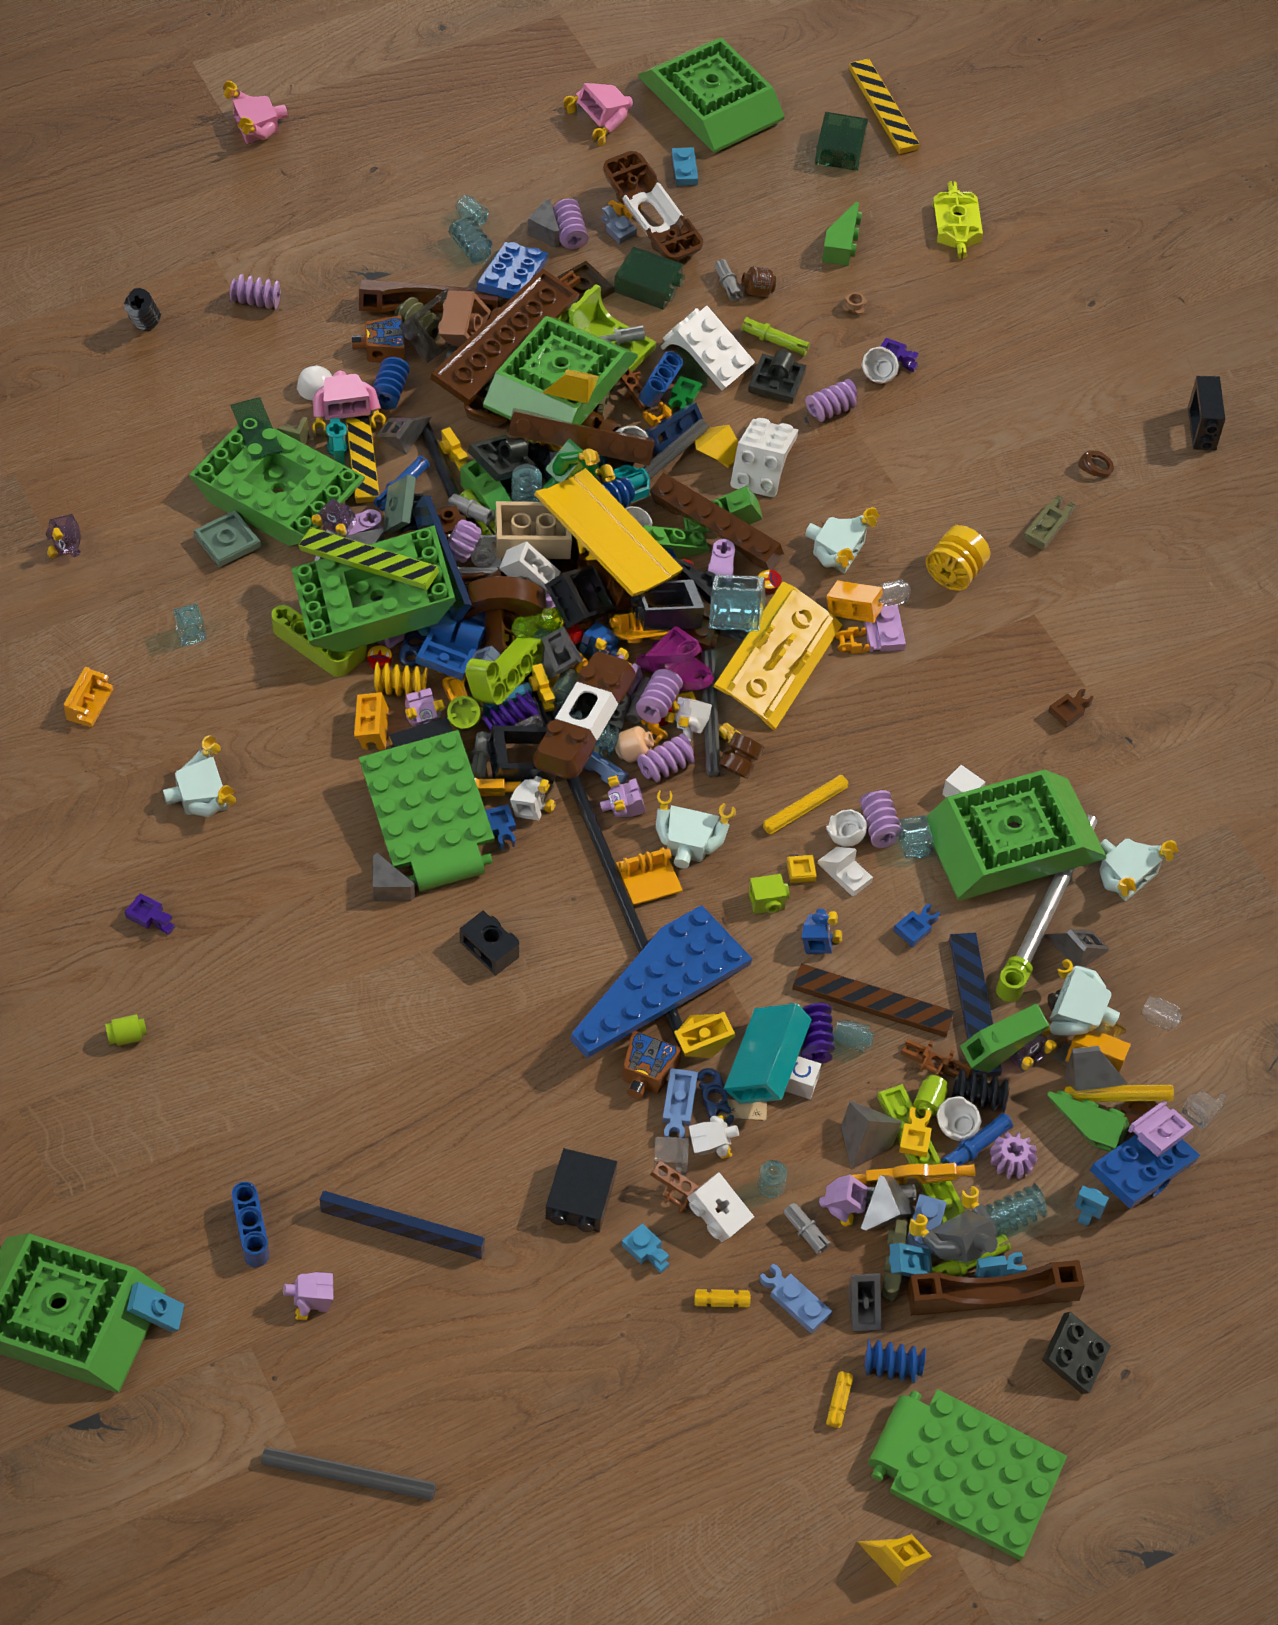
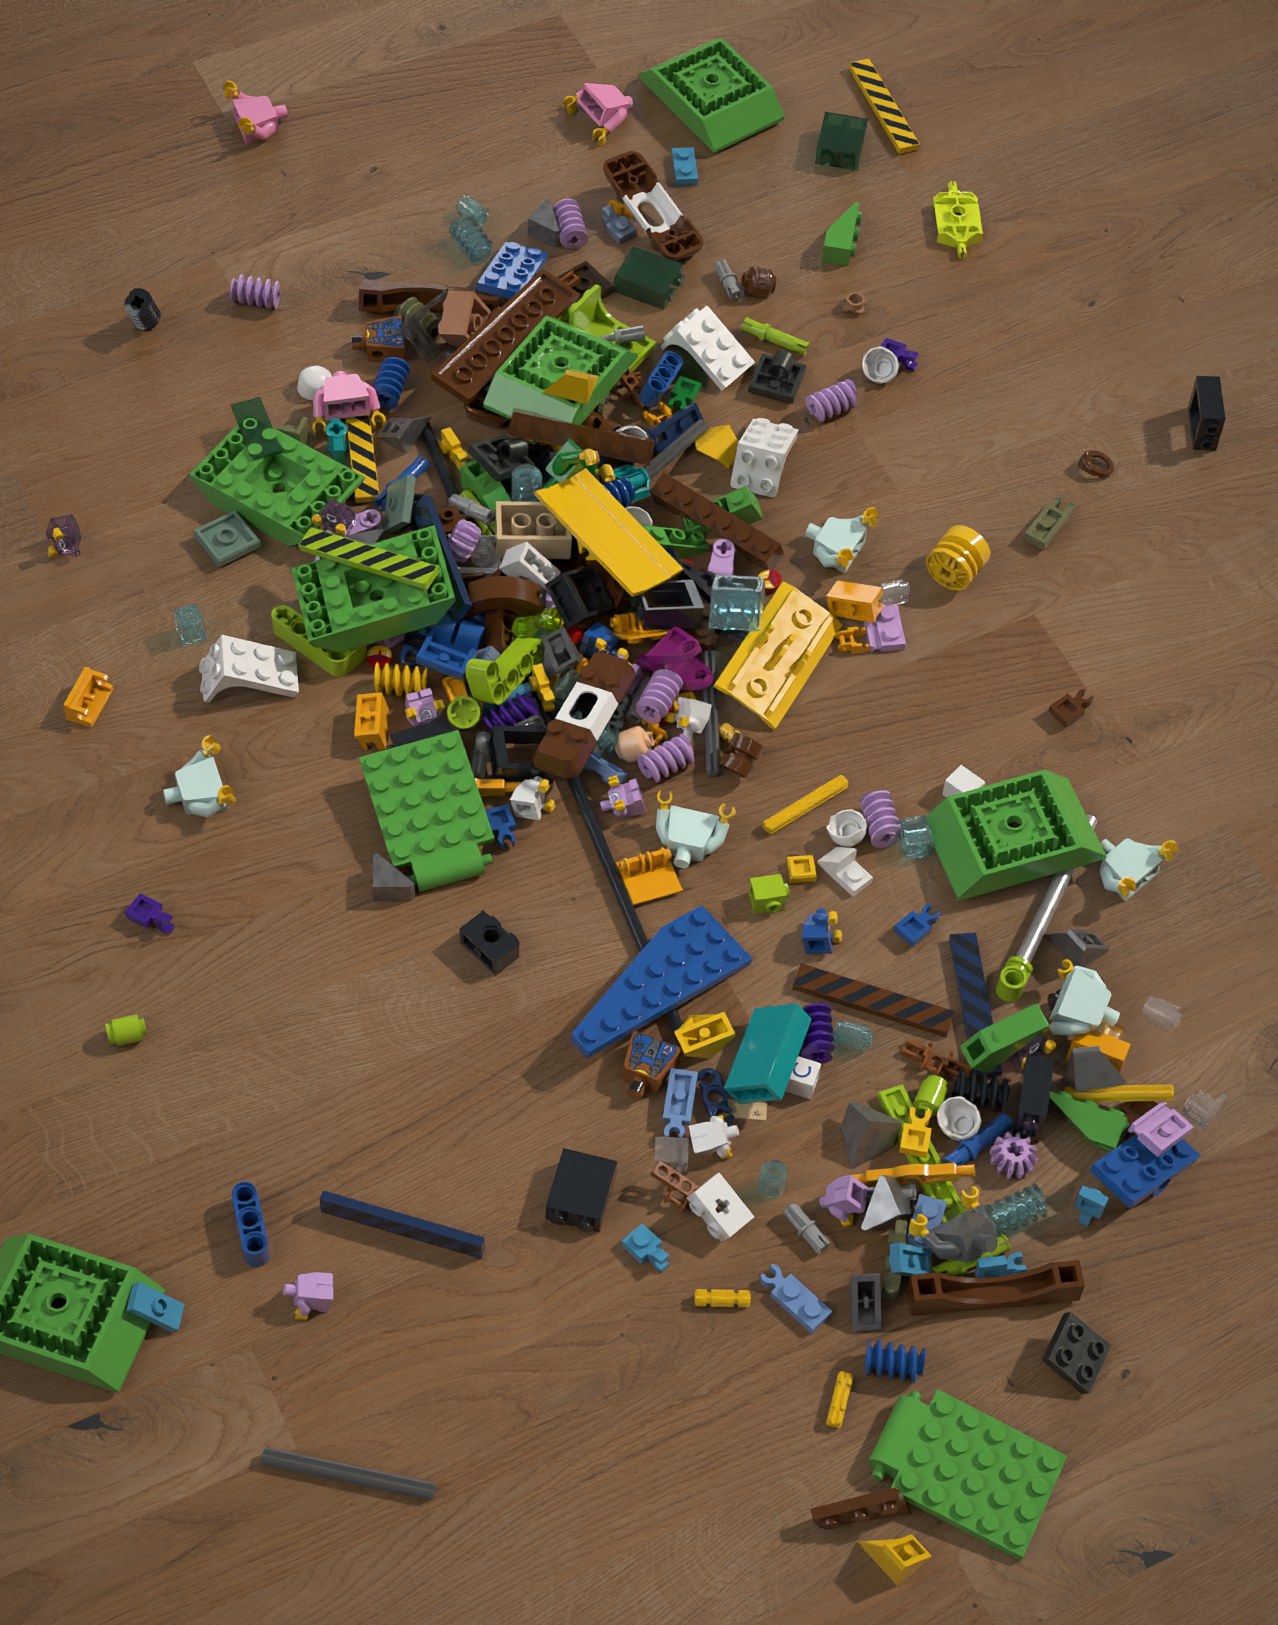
(249, 665): none -> white bracket
(863, 1508): none -> reddish brown wing
(1033, 1097): none -> black brick

